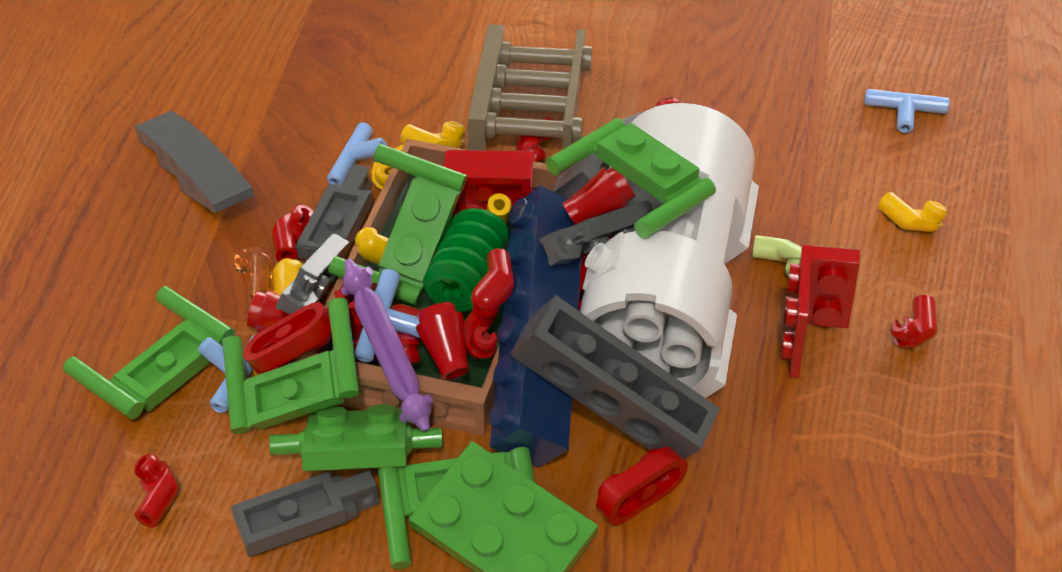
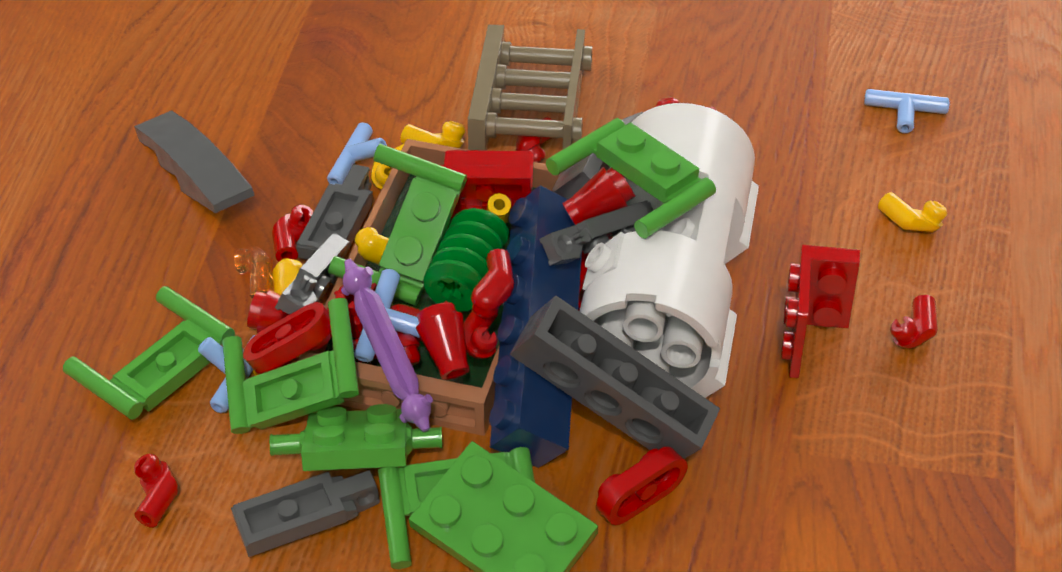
(777, 250): yellowish green arm -> none

